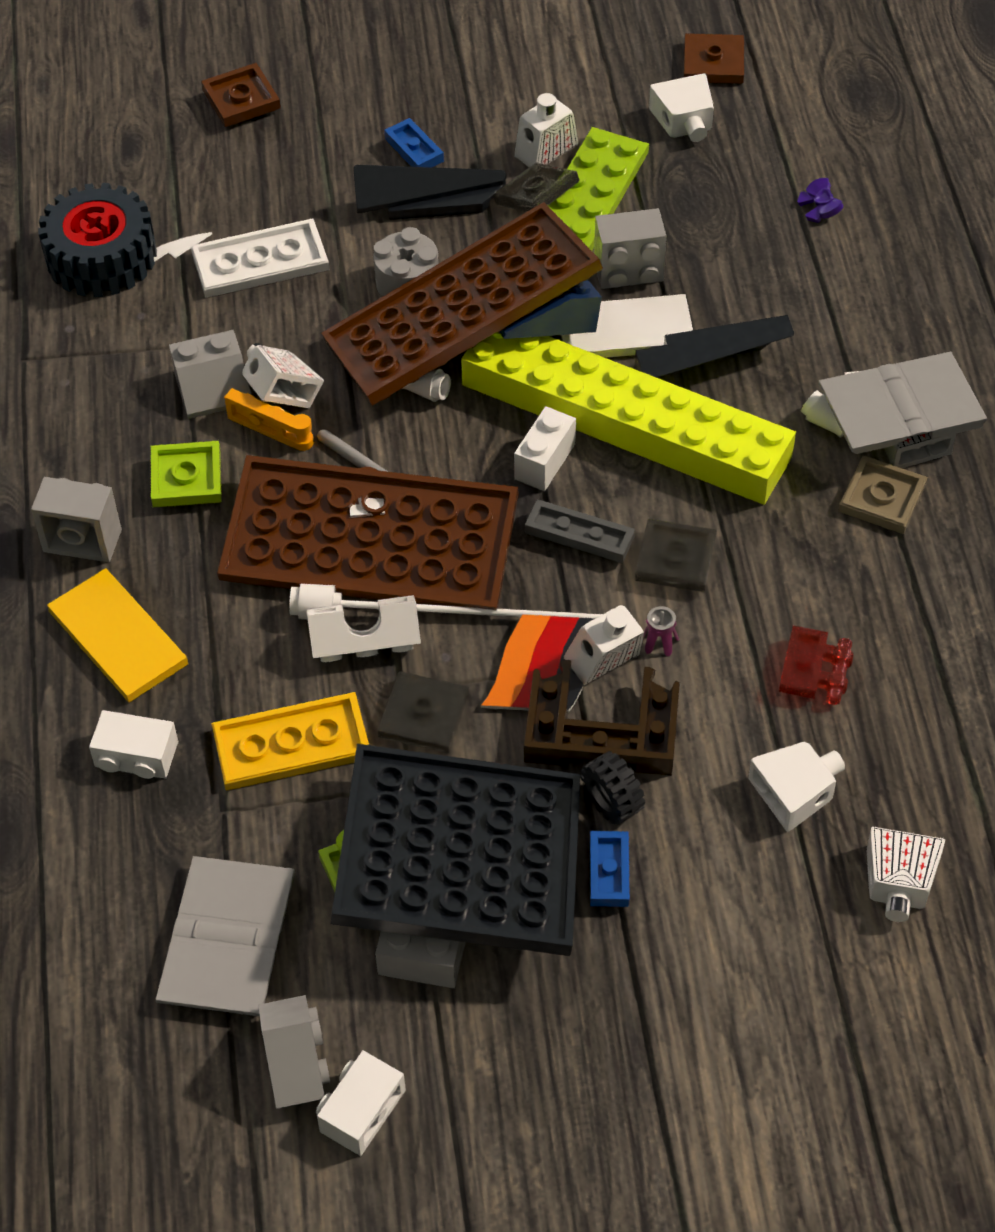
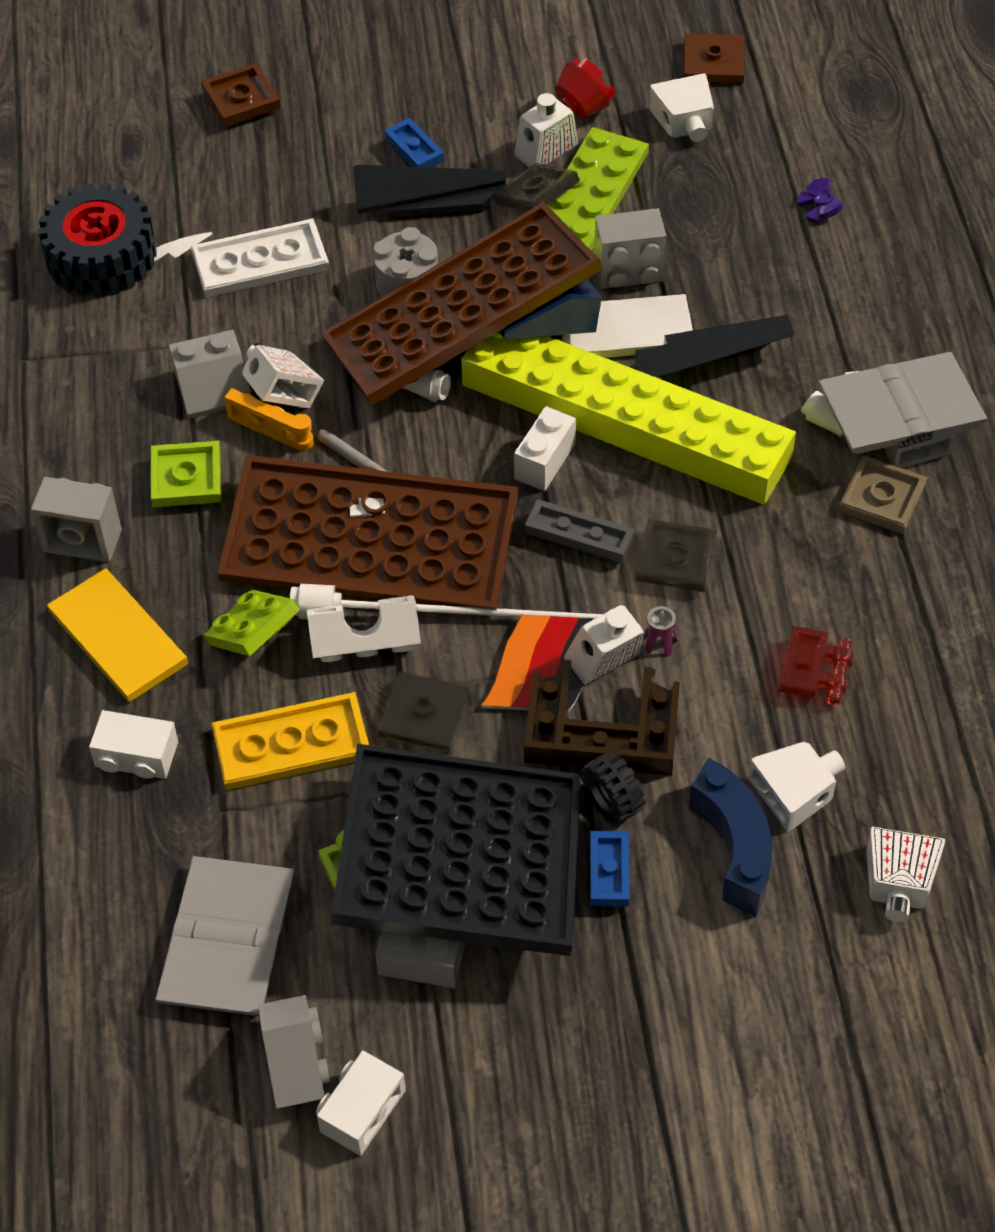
(251, 622): none -> lime plate
(583, 88): none -> red cone
(742, 823): none -> dark blue brick

